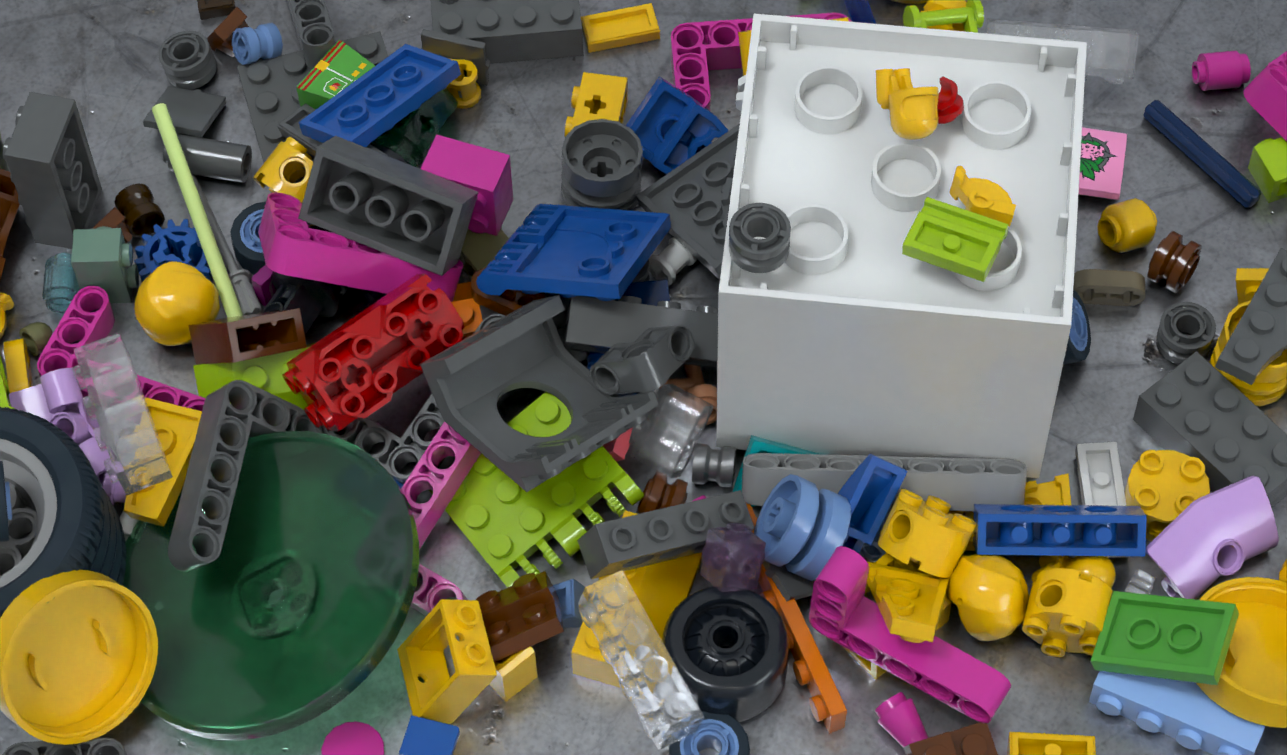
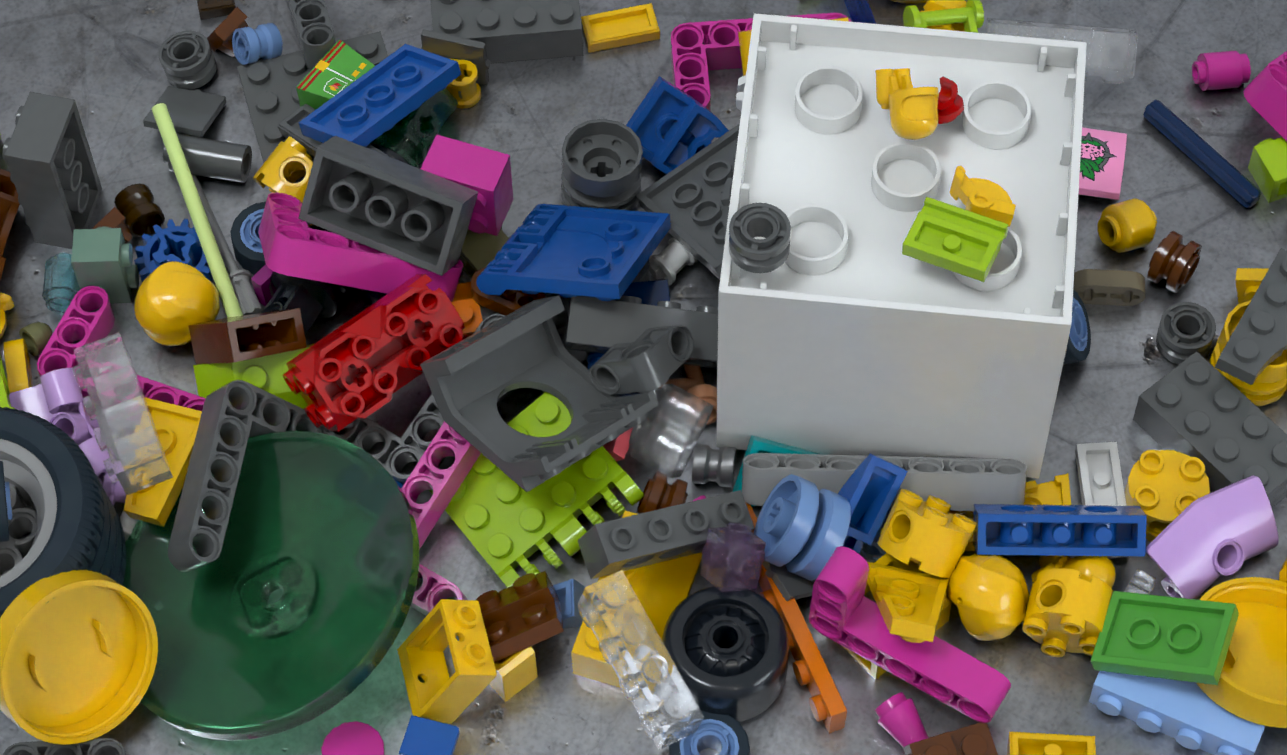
(598, 98): yellow brick -> none

